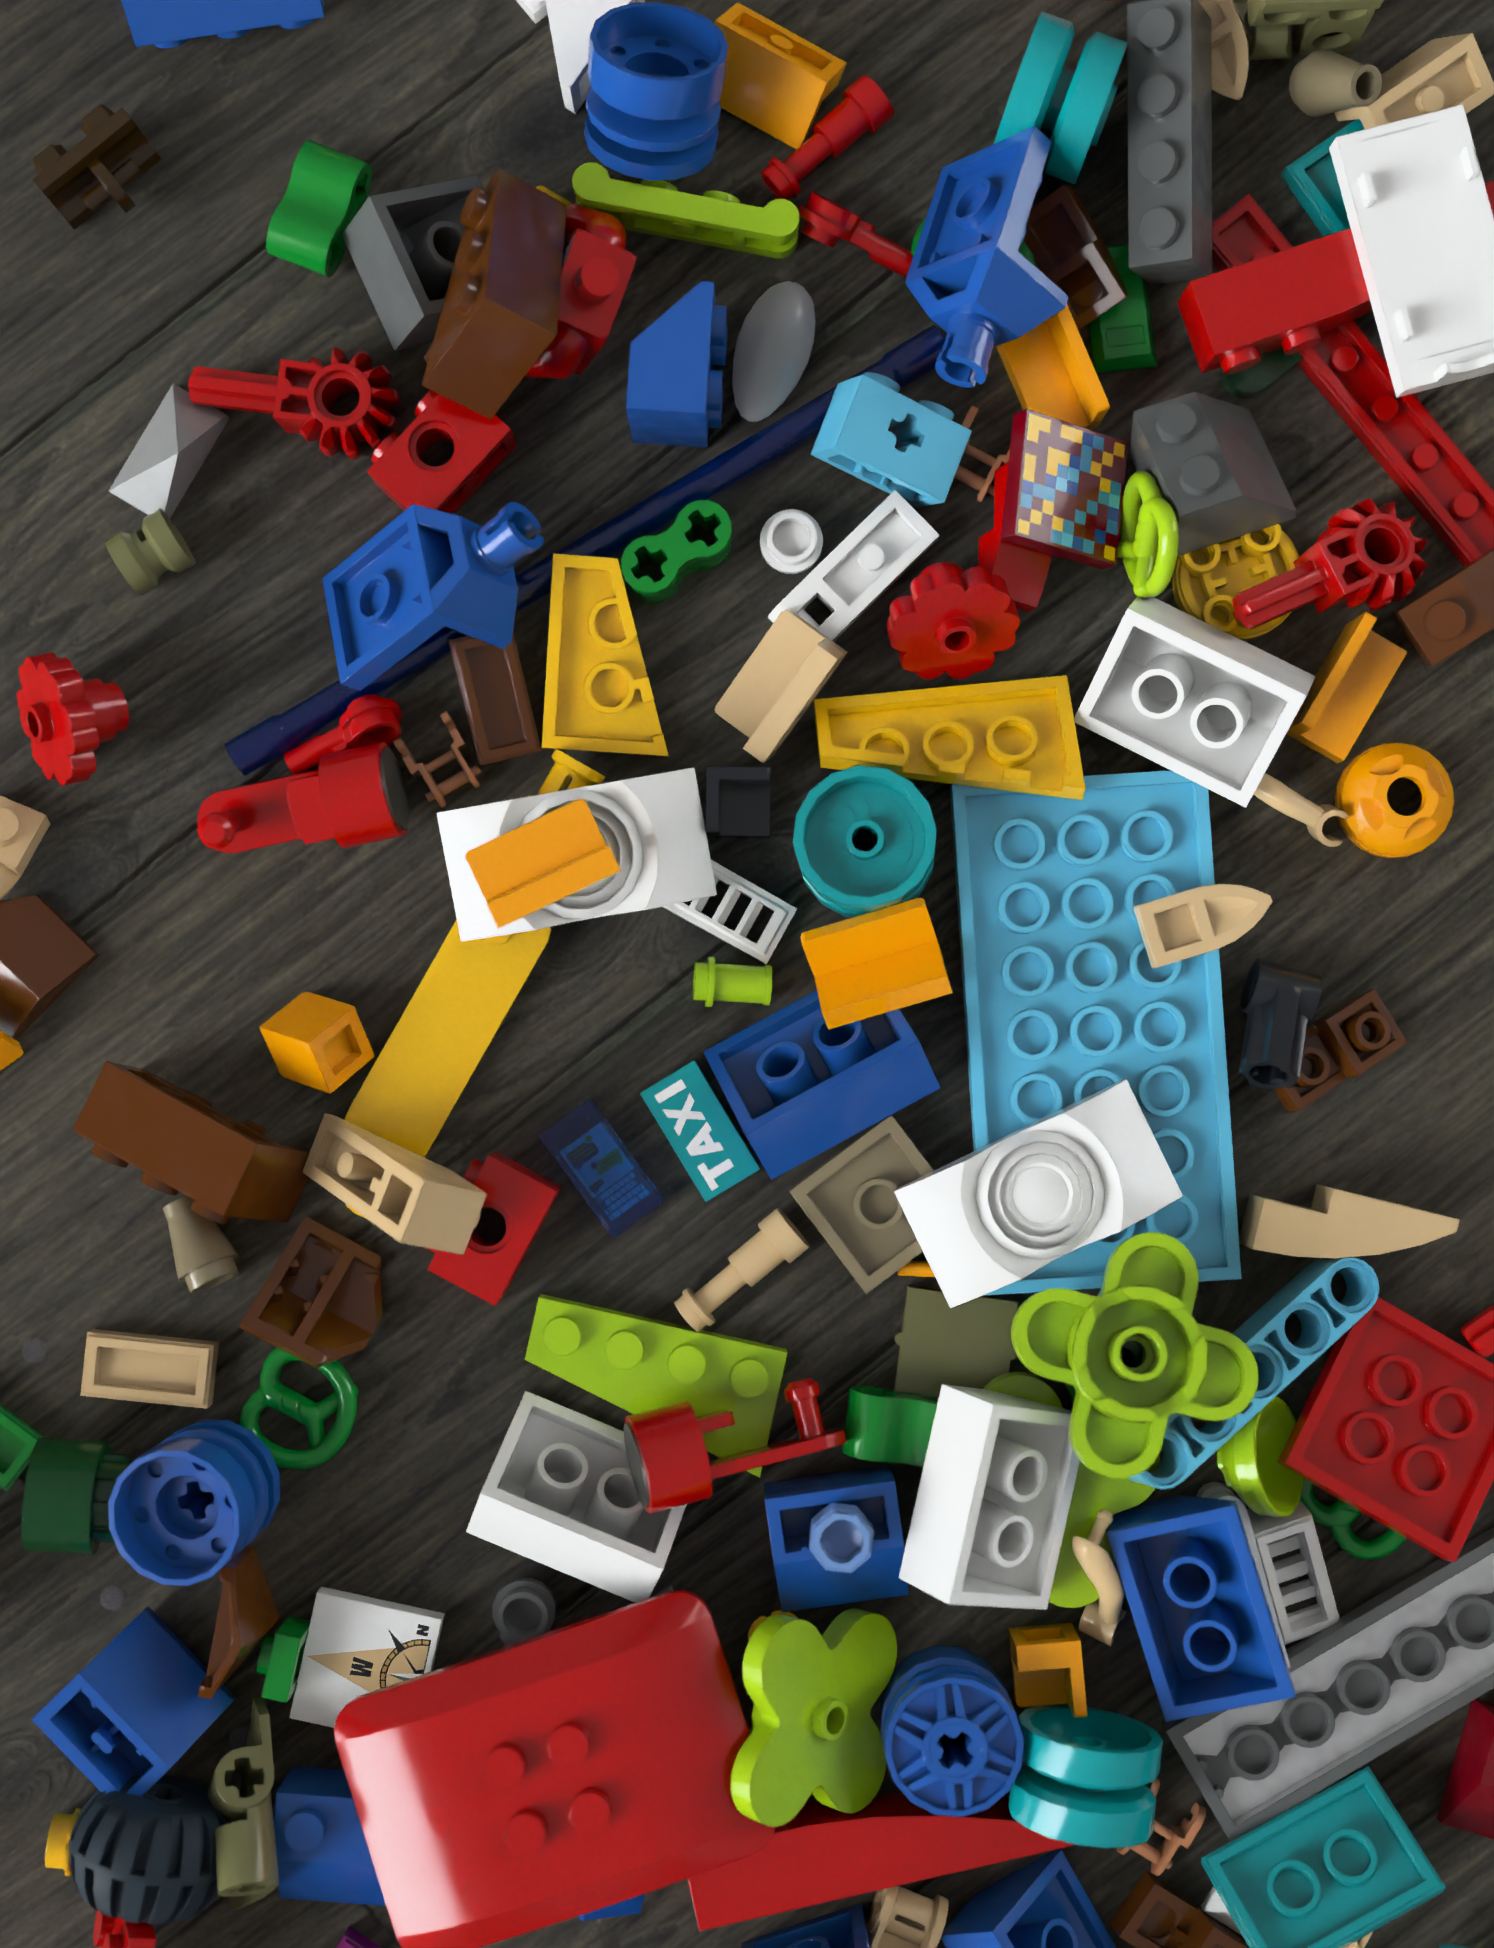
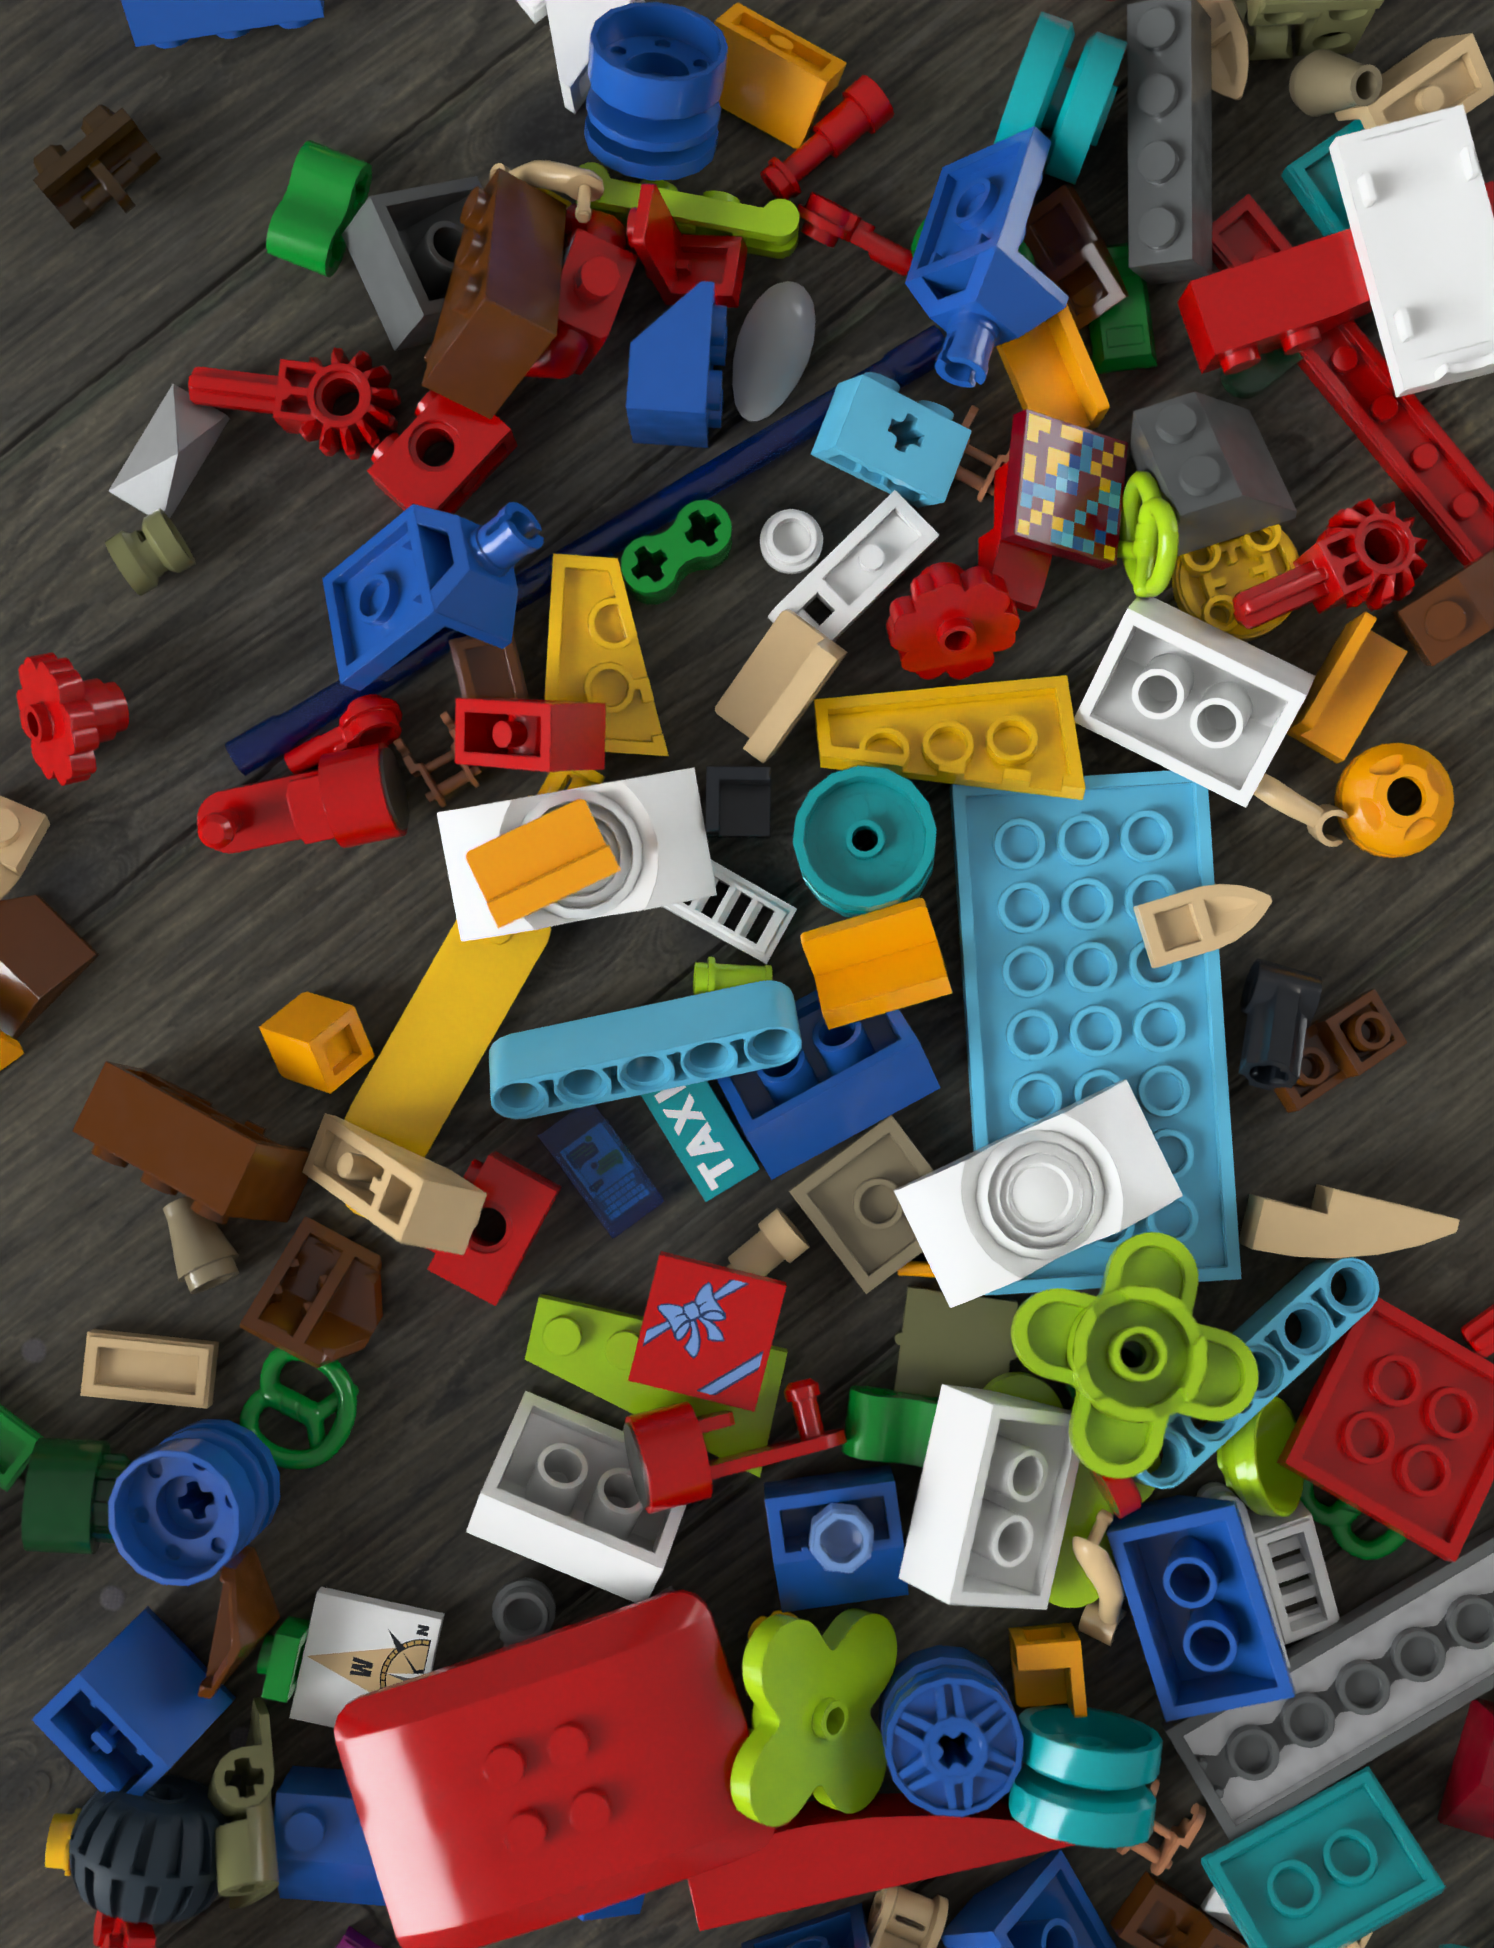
(530, 734): none -> red brick
(574, 181): none -> tan piece
(644, 1050): none -> medium azure beam
(681, 260): none -> red bracket
(707, 1331): none -> red tile
(1119, 1494): none -> red tile

